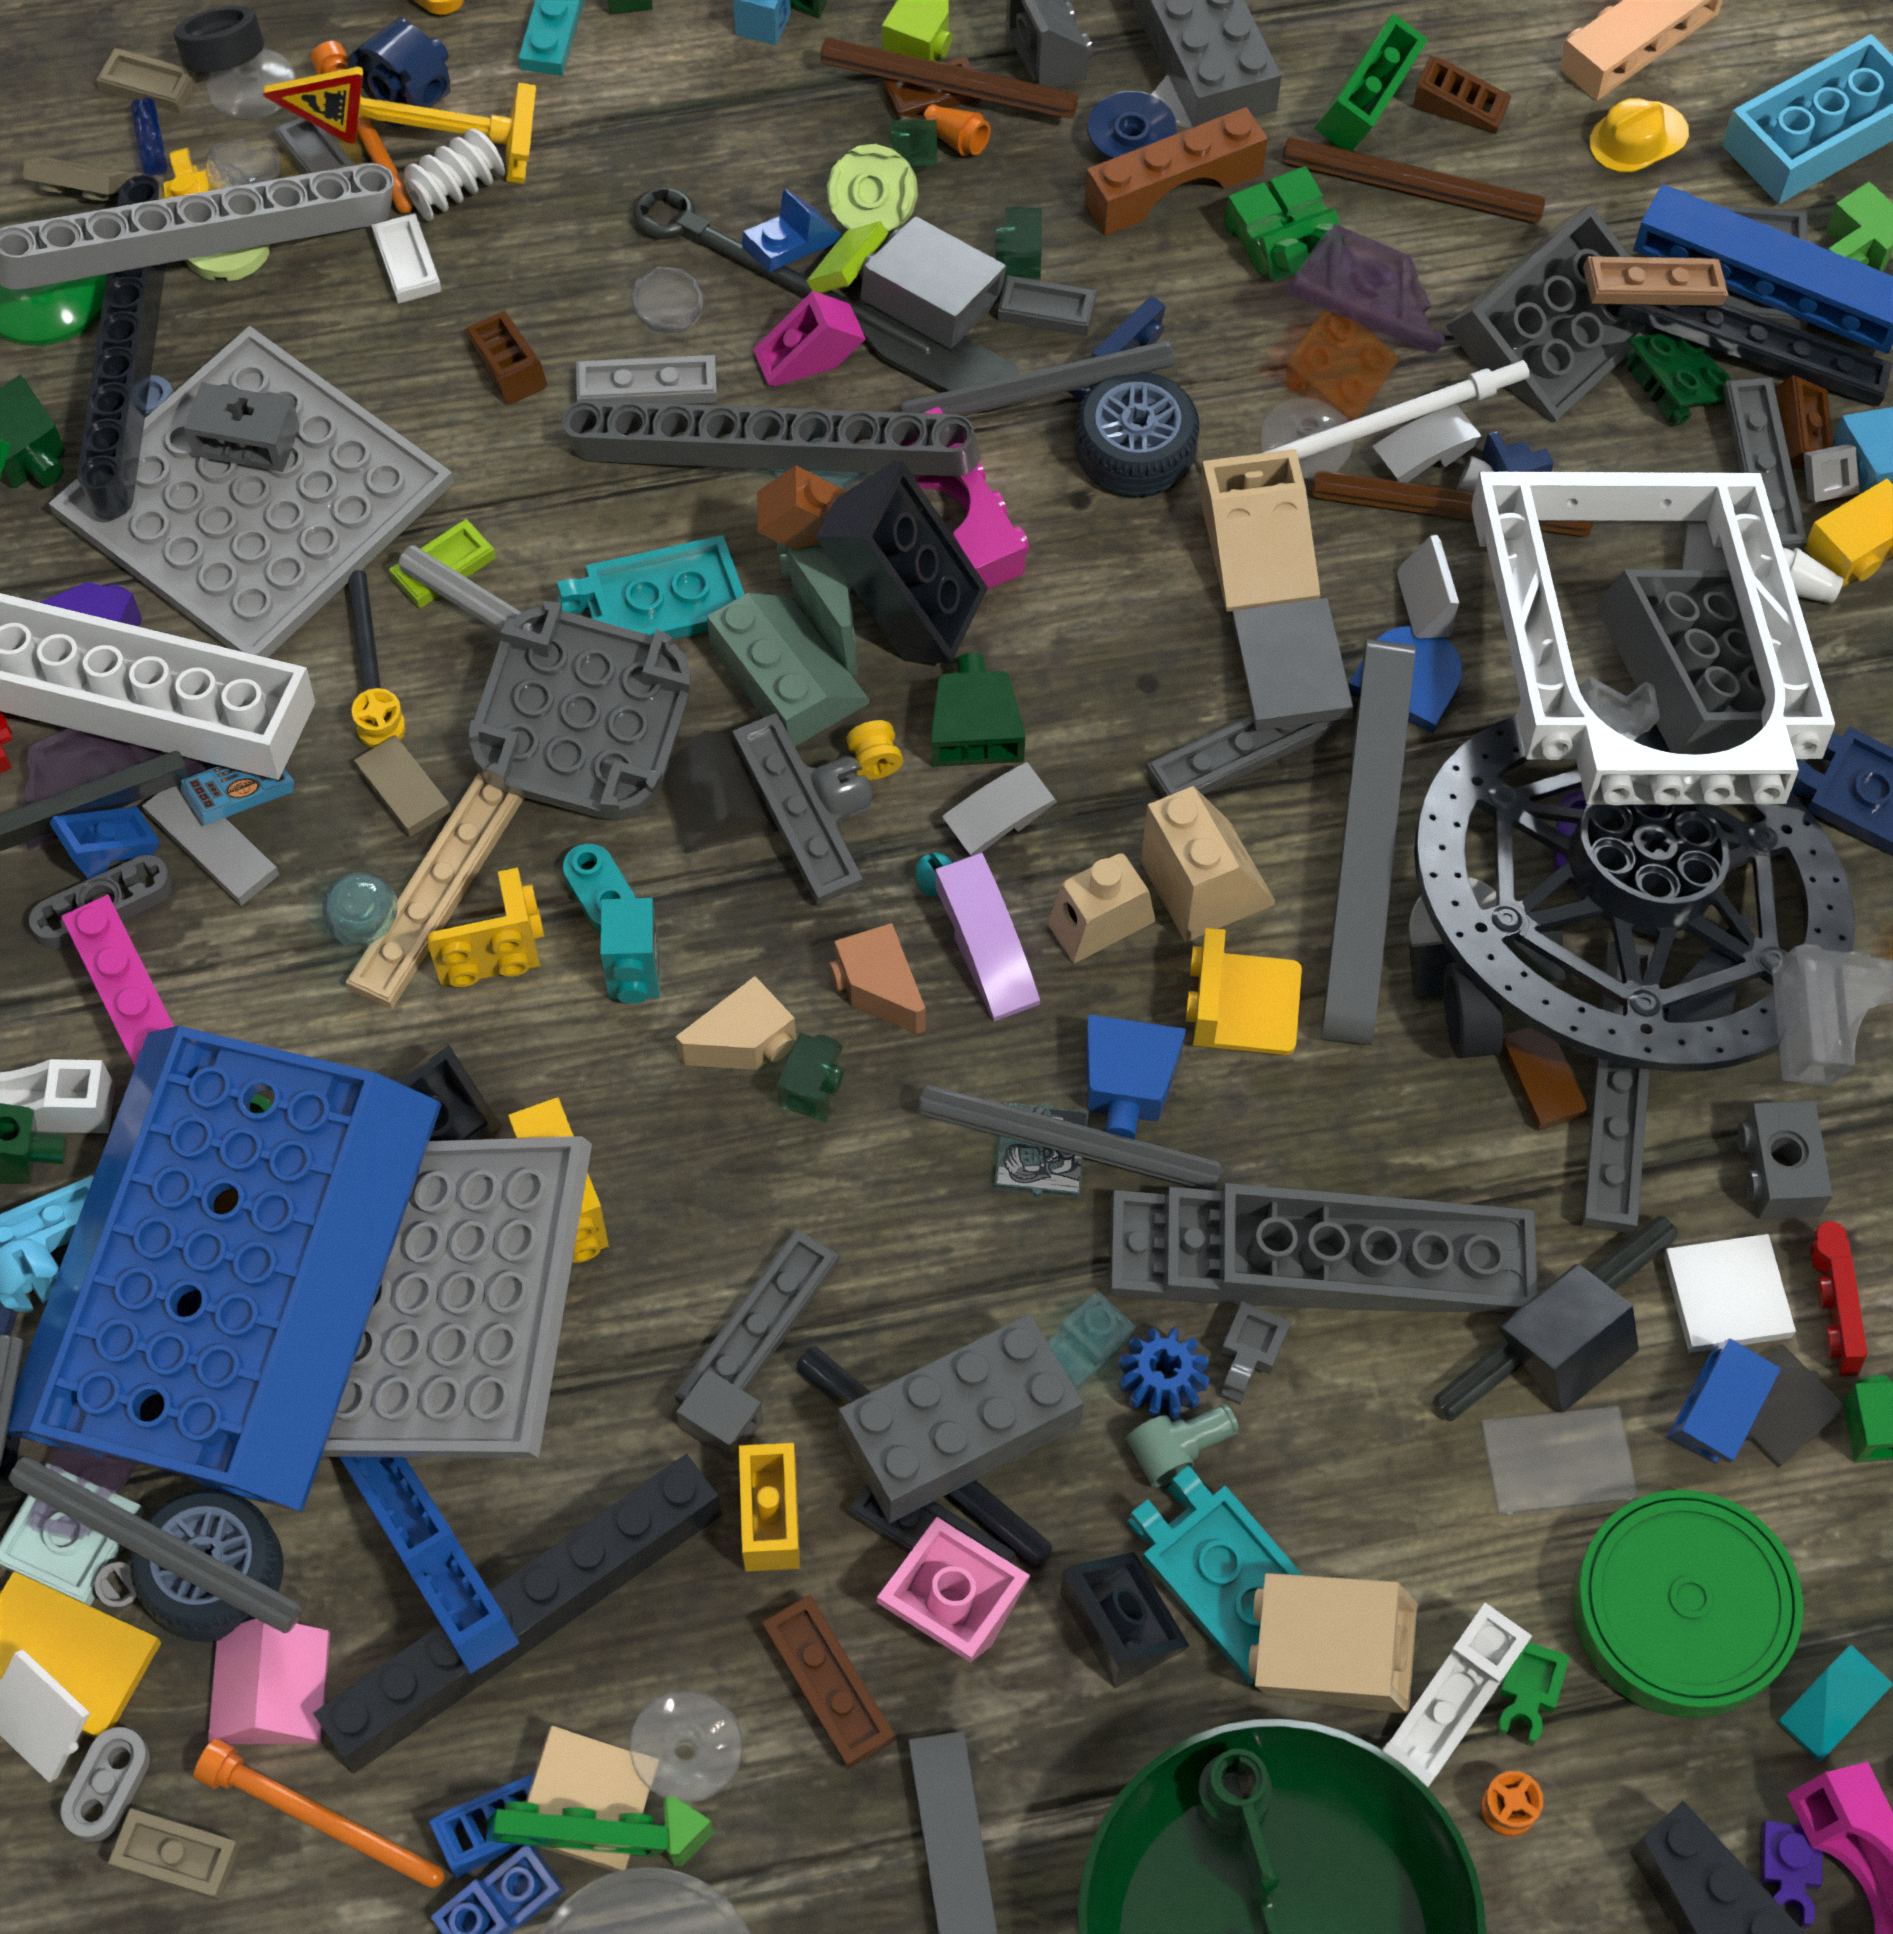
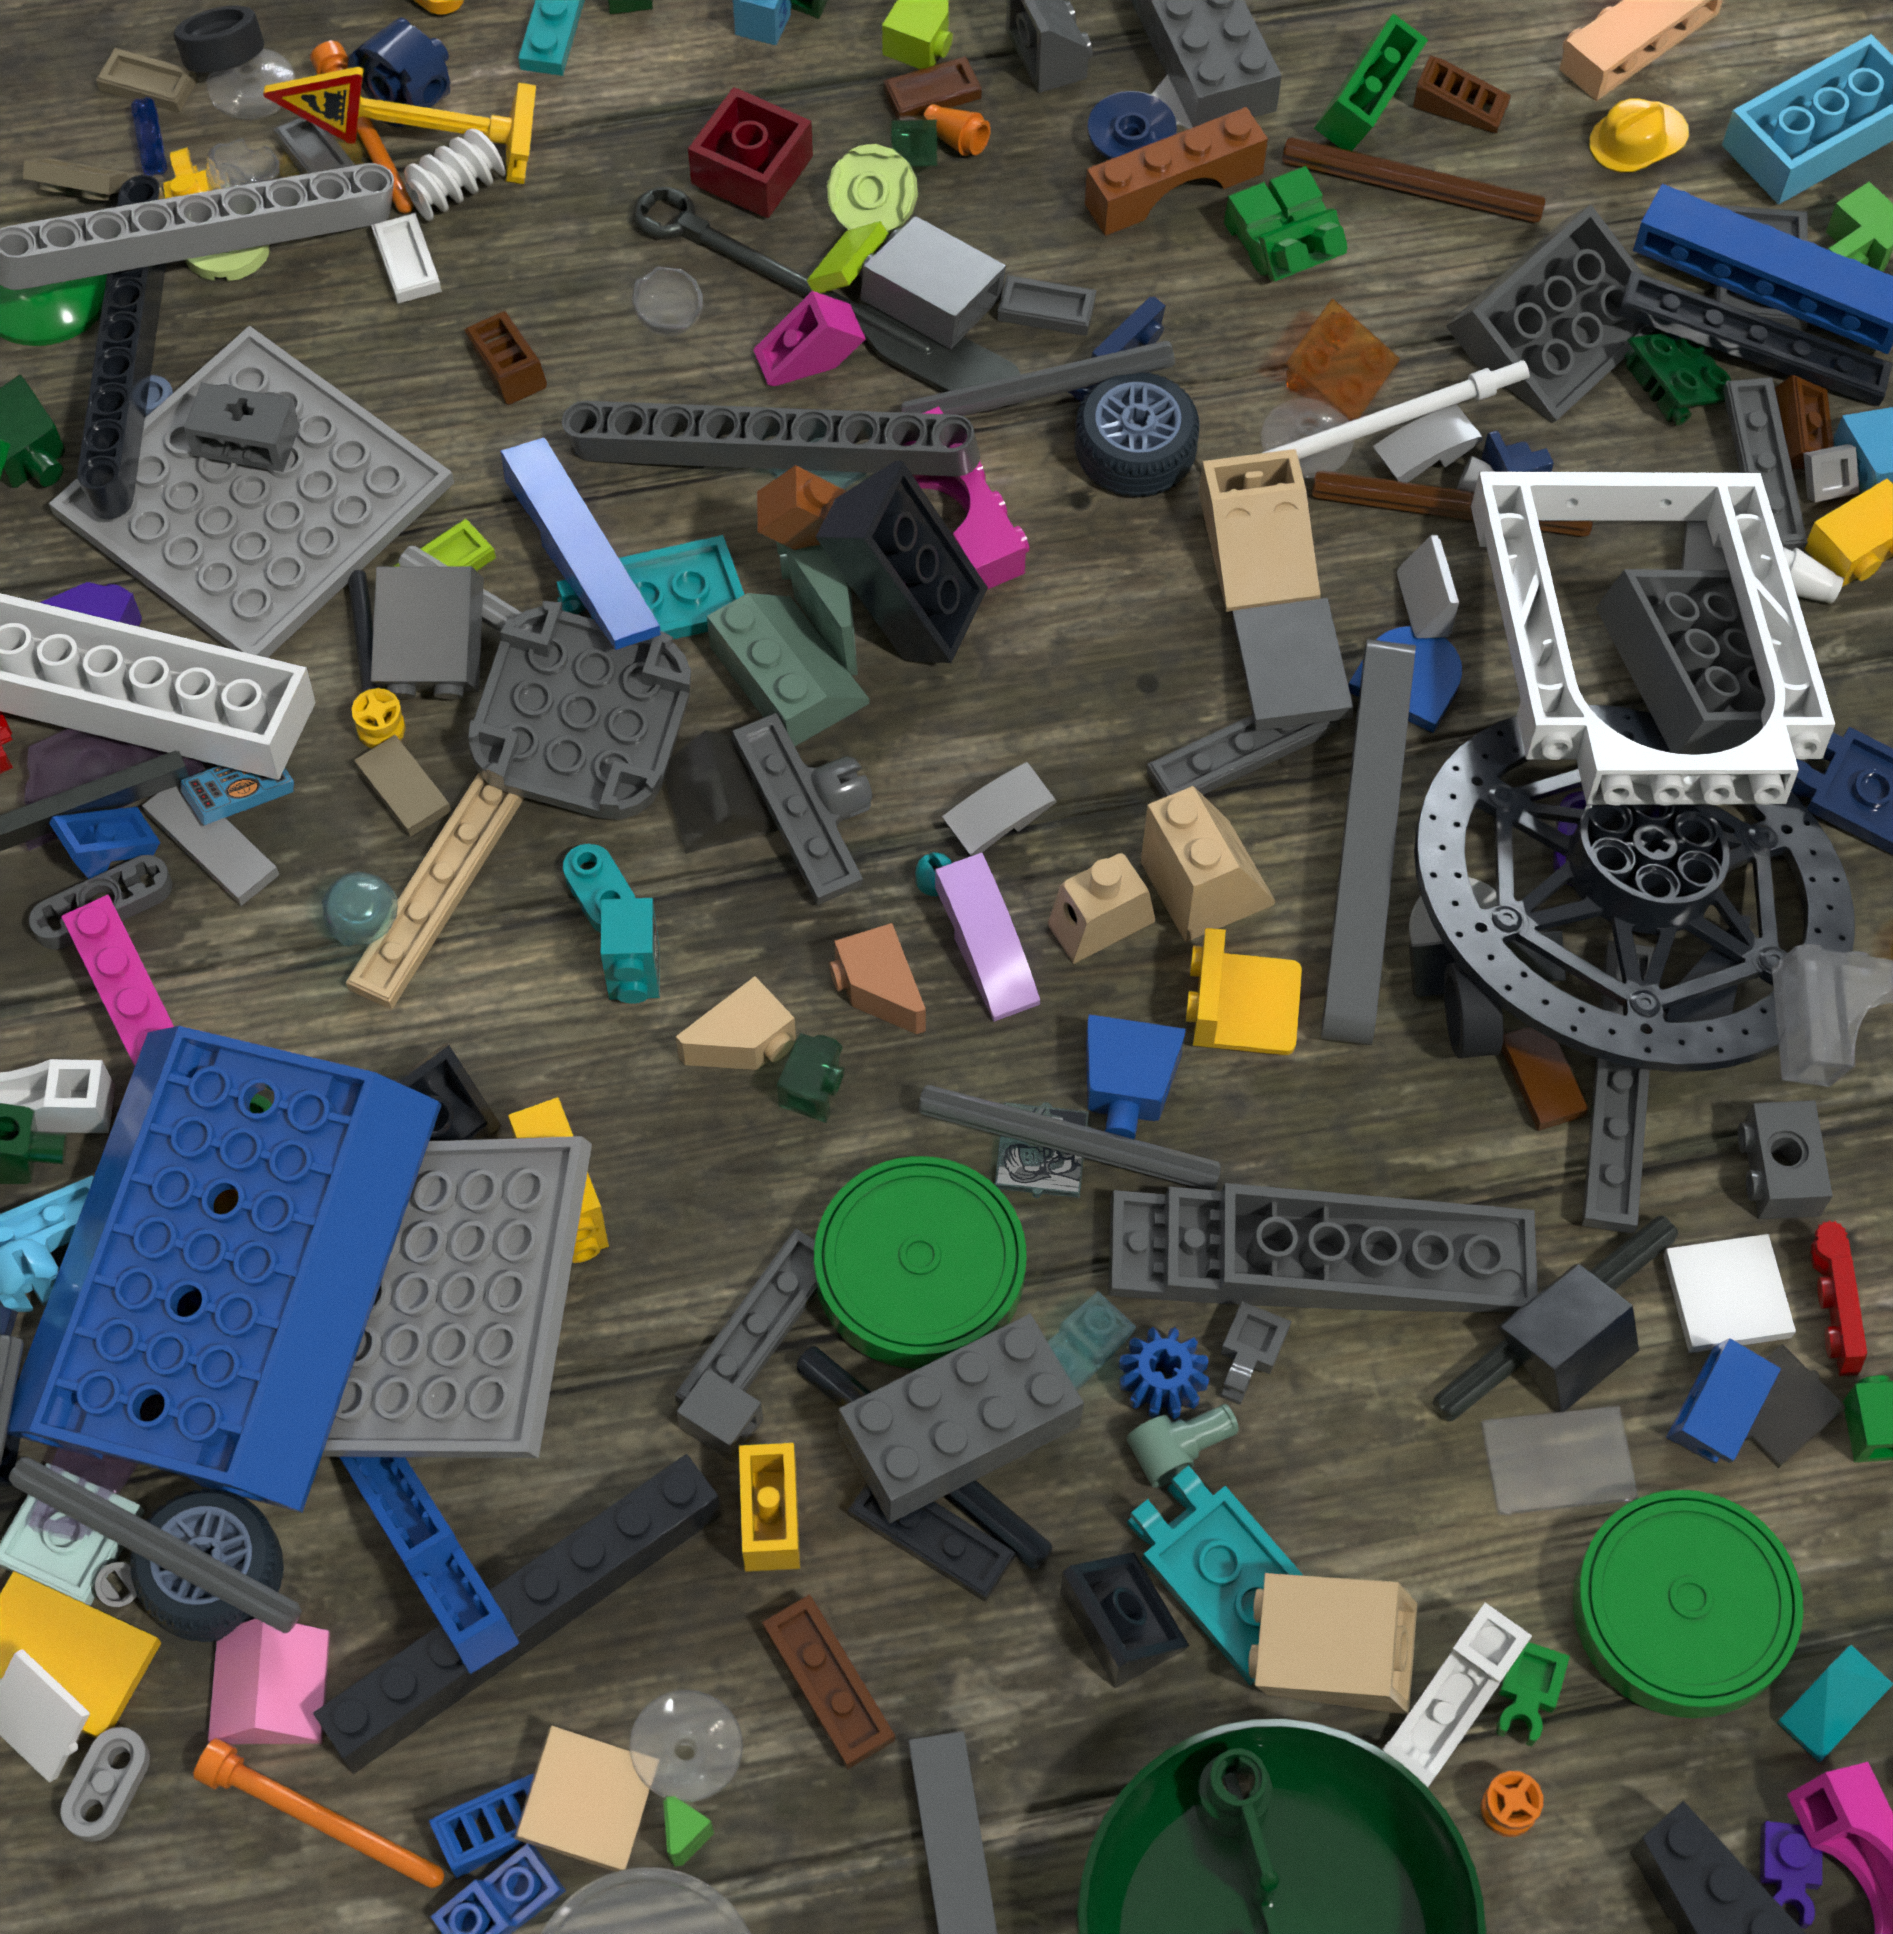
(174, 1854): dark tan plate -> none
(427, 630): none -> dark grey brick
(491, 946): yellow bracket -> none
(577, 543): none -> slope
(577, 1830): green plate -> none
(648, 380): light grey tile -> none
(750, 152): none -> dark red brick
(790, 236): blue slope -> none
(875, 749): yellow wheel -> none
(918, 1260): none -> green brick
(949, 78): reddish brown axle -> none
(954, 1590): bright pink slope -> none
(976, 717): dark green torso -> none
(1020, 242): clear green brick -> none
(1367, 286): clear purple wing -> none
(1624, 714): clear bracket -> none
(1655, 281): medium nougat tile -> none

